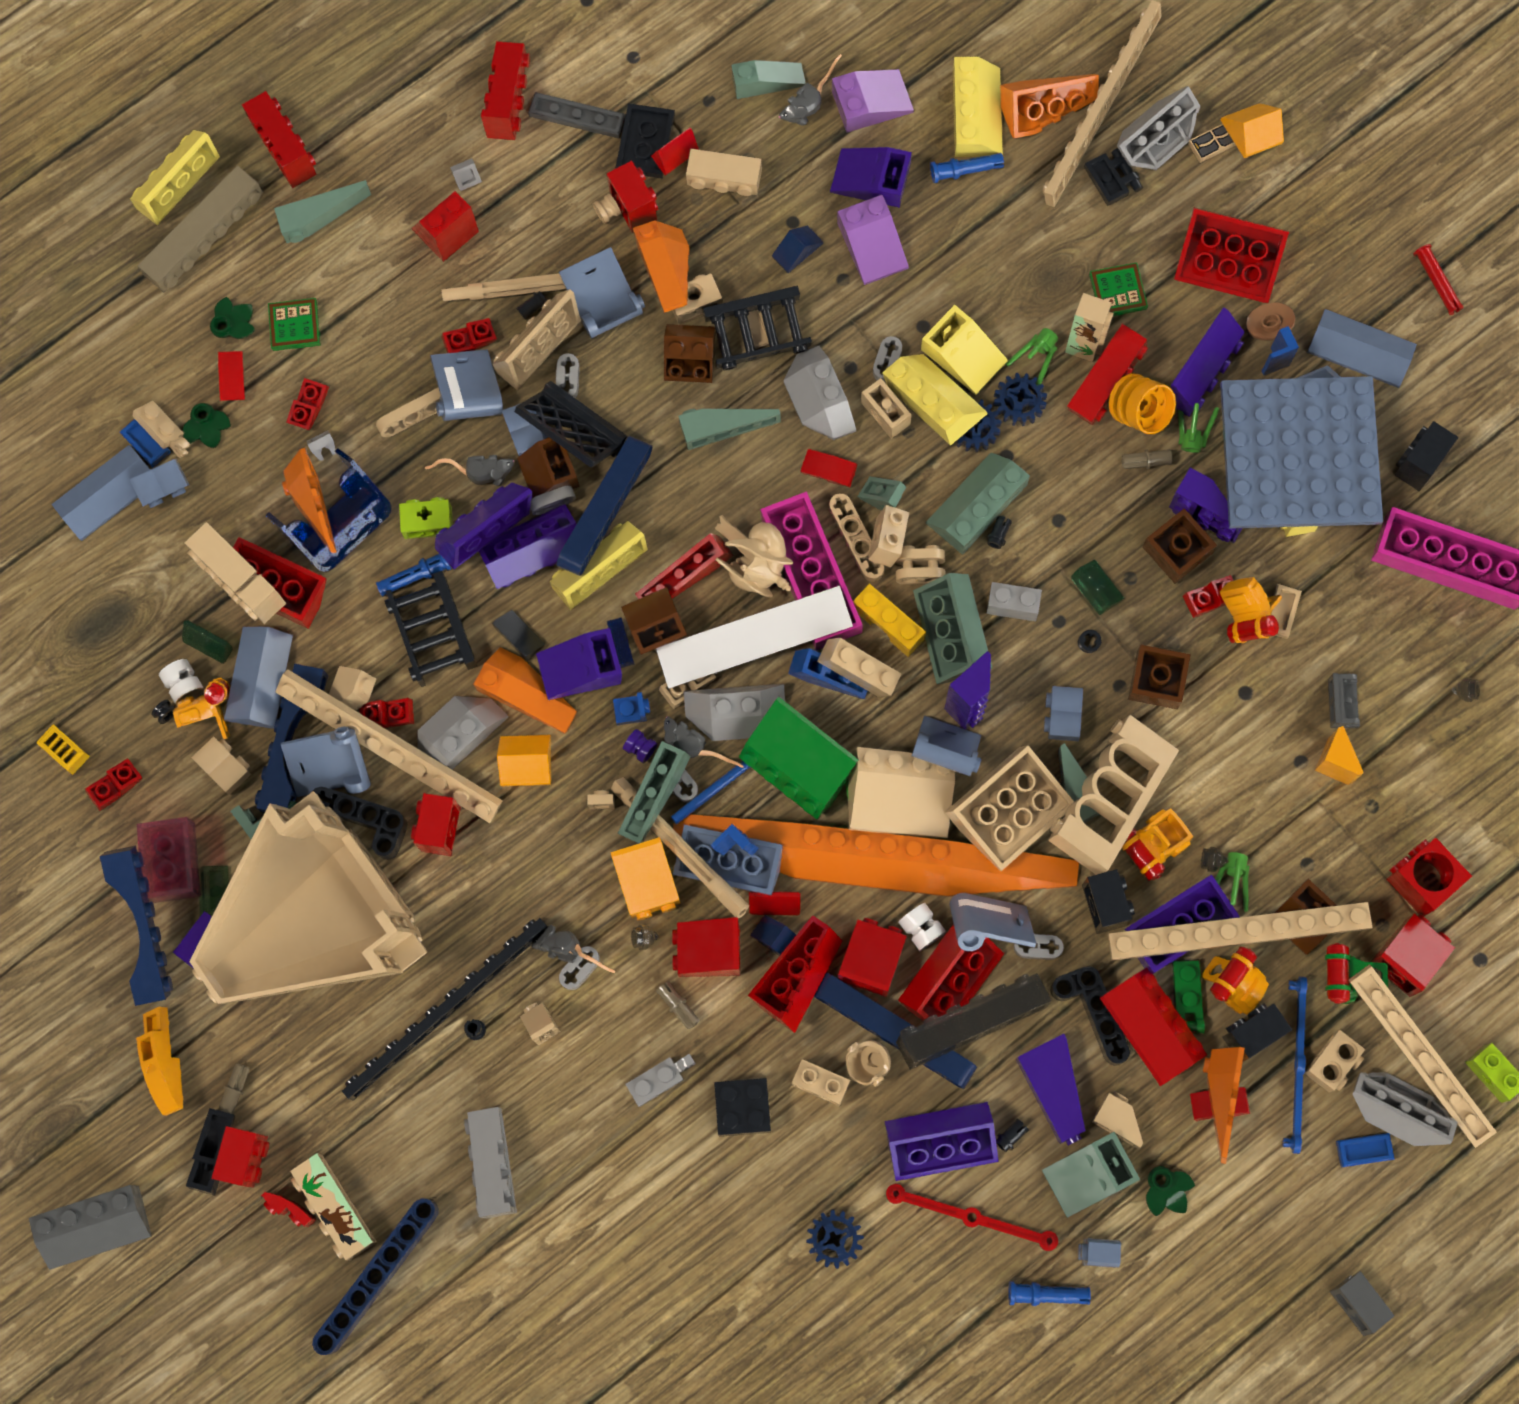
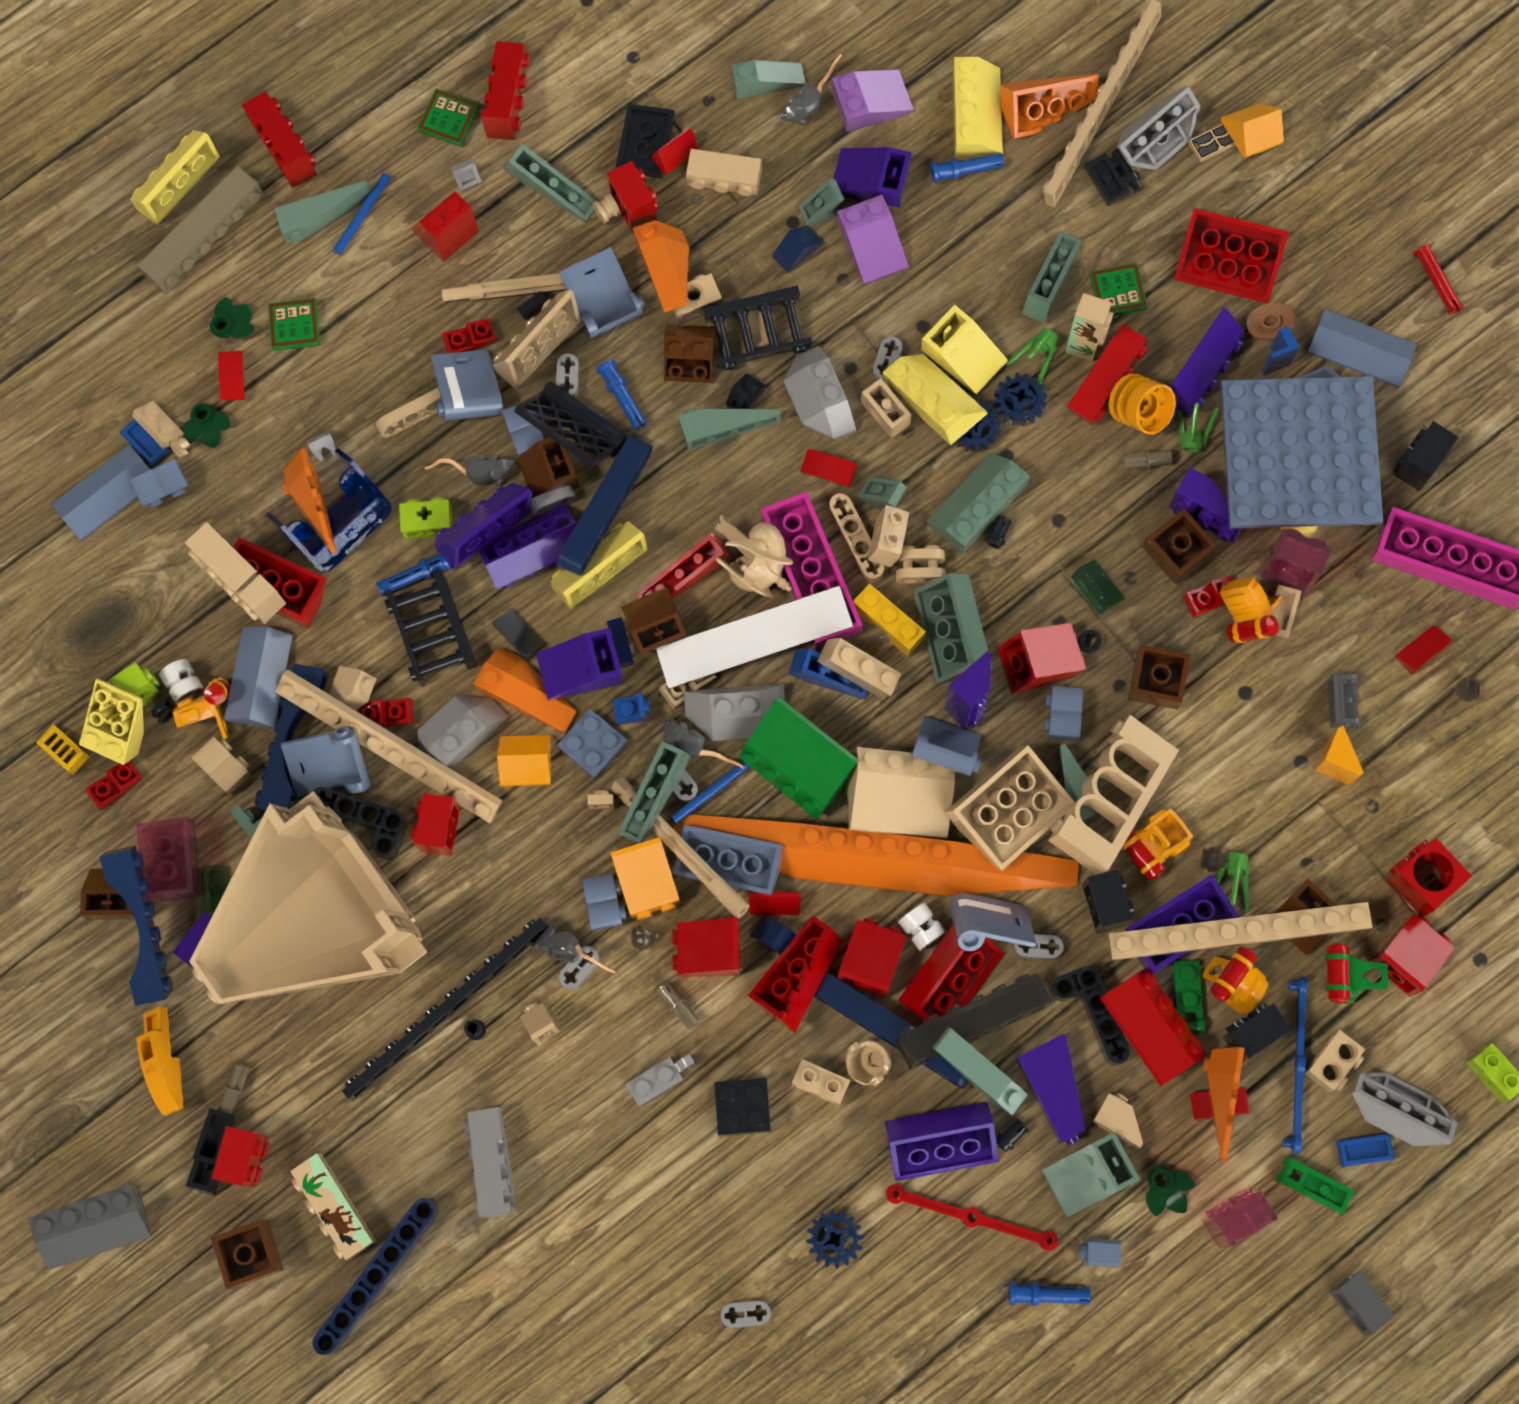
(101, 900): none -> reddish brown slope
(113, 723): none -> light yellow slope
(138, 682): none -> lime brick
(206, 642): clear green slope -> none
(247, 1254): none -> reddish brown brick
(281, 1205): red slope -> none
(308, 404): red slope -> none
(361, 214): none -> blue bar
(448, 117): none -> tile
(549, 183): none -> sand green slope
(577, 115): dark grey tile -> none
(592, 743): none -> sand blue plate
(603, 902): none -> sand blue brick
(617, 385): none -> blue pin
(640, 746): dark purple wheel -> none
(730, 837): blue panel -> none
(744, 1307): none -> light grey beam
(745, 392): none -> black bracket
(822, 203): none -> sand green slope
(980, 1071): none -> sand green slope
(1014, 601): light grey brick -> none
(1041, 657): none -> slope
(1051, 277): none -> sand green slope
(1238, 1219): none -> clear pink brick
(1296, 561): none -> clear pink brick
(1315, 1186): none -> green plate
(1422, 1055): tan plate -> none
(1423, 649): none -> red slope

